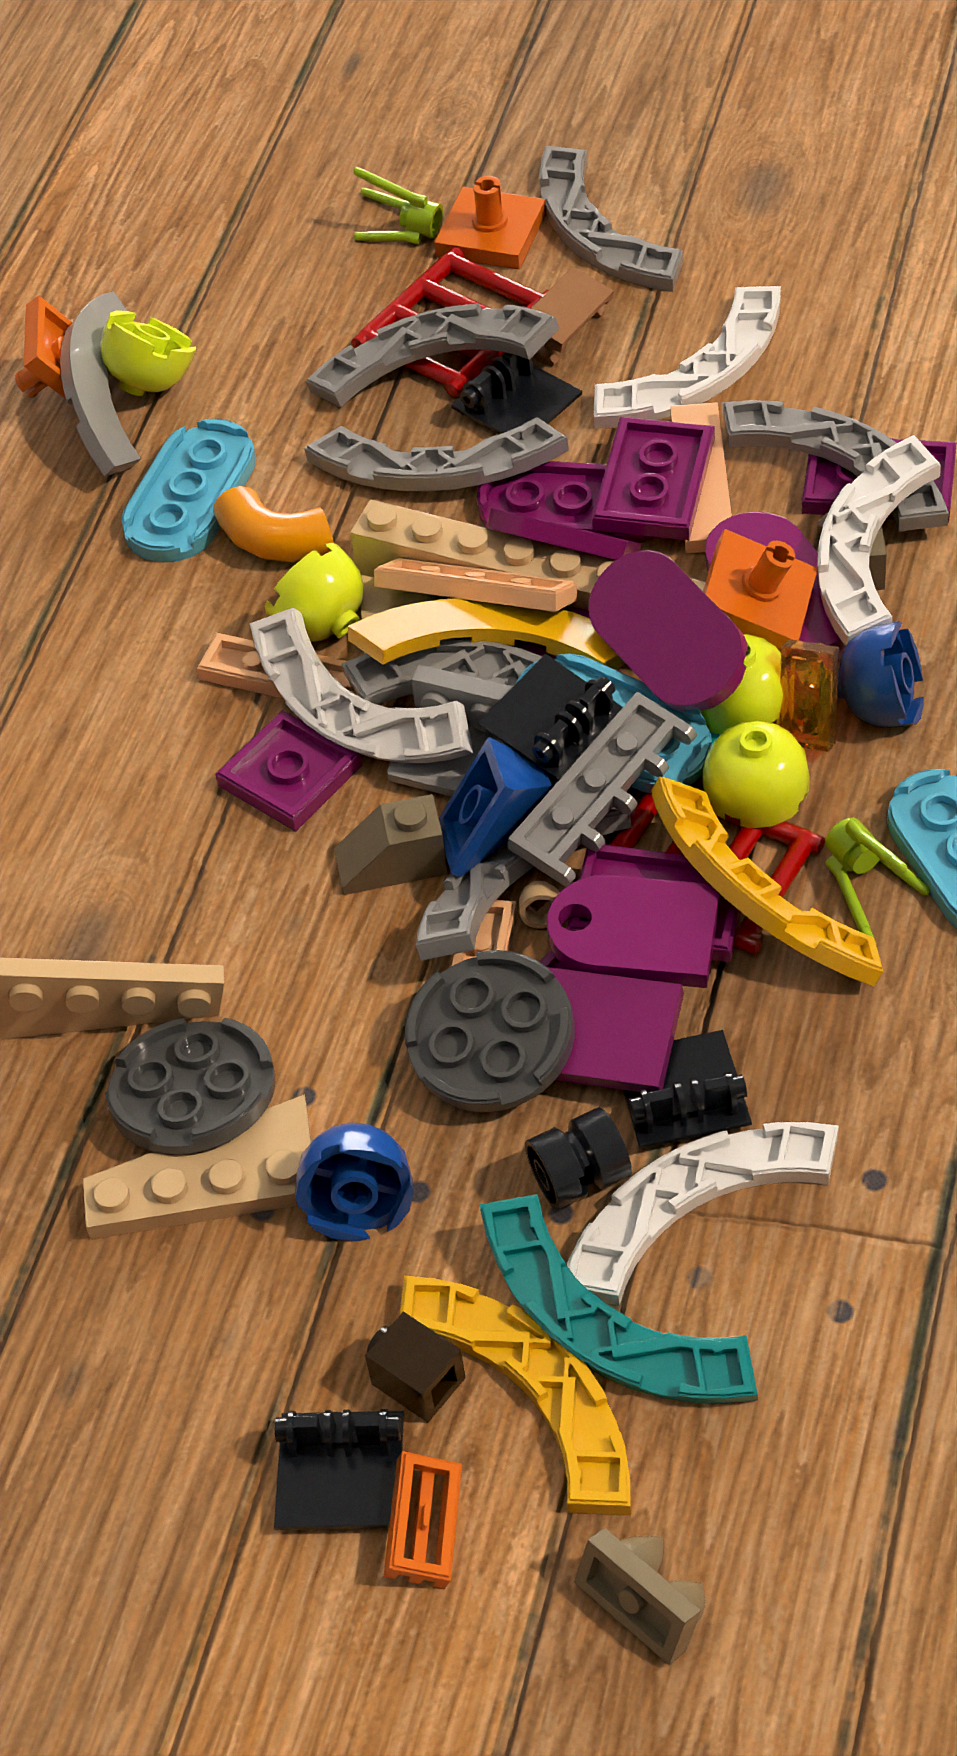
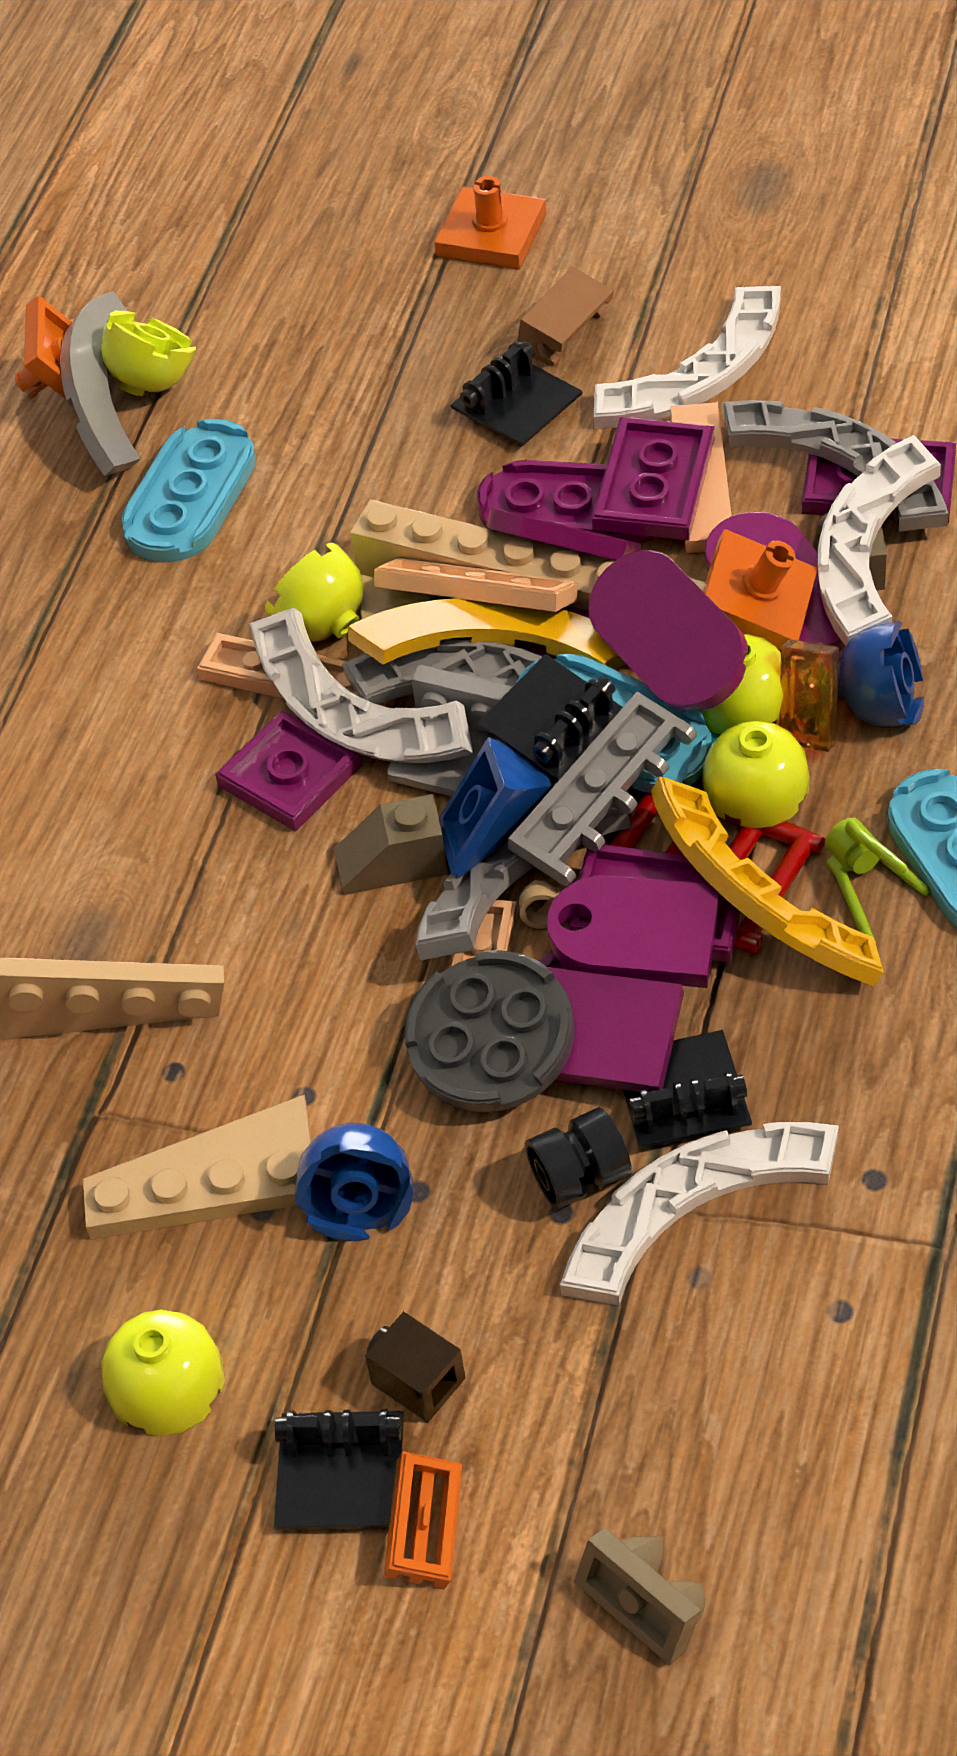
(161, 1372): none -> neon yellow cylinder
(190, 1085): dark grey tile -> none
(271, 533): light orange cylinder -> none
(416, 213): lime plant -> none
(428, 286): red bar -> none
(431, 333): light grey tile -> none
(436, 468): light grey tile -> none
(547, 1374): yellow tile -> none
(591, 234): light grey tile -> none
(598, 1334): teal tile -> none

